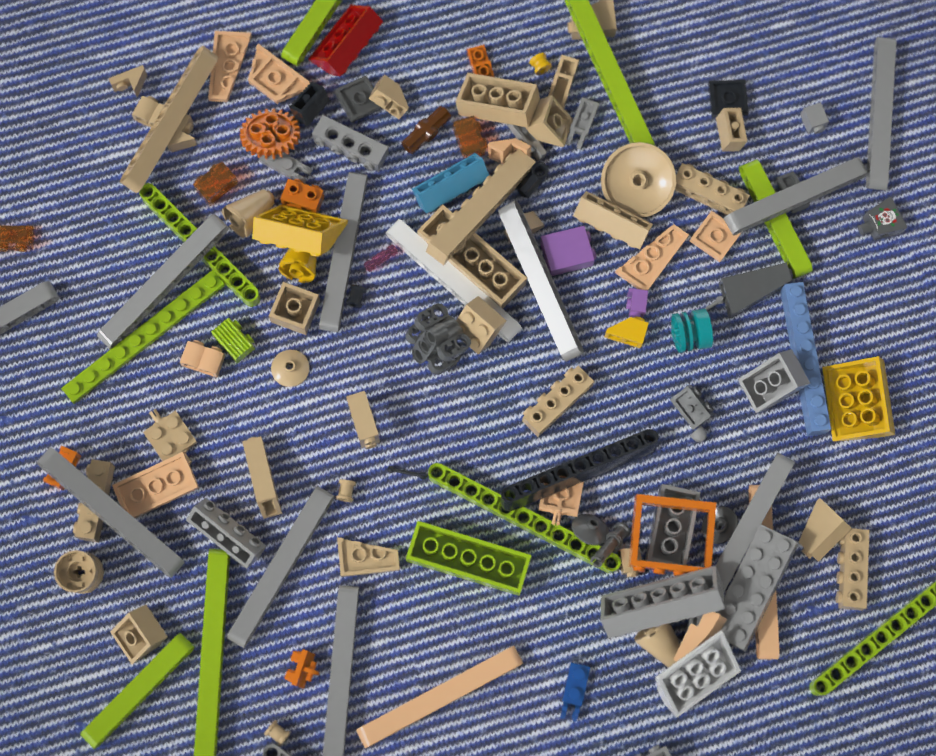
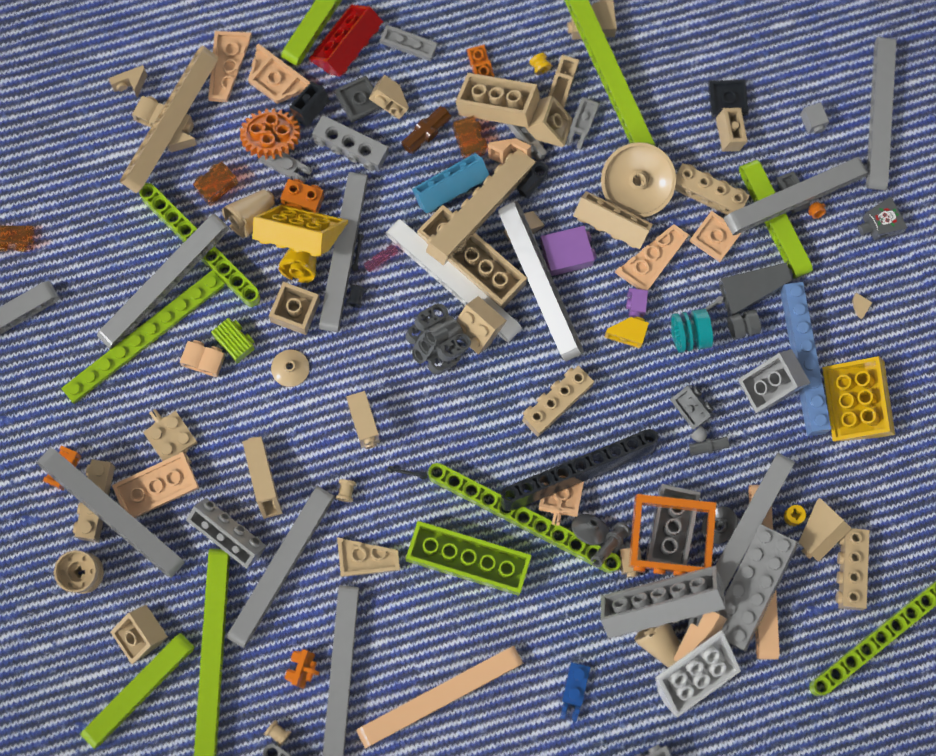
(355, 267): none -> black hinge
(408, 43): none -> light grey plate
(709, 446): none -> dark grey pin
(746, 324): none -> dark grey wheel
(792, 518): none -> yellow wheel
(817, 210): none -> orange plate
(860, 305): none -> tan tile

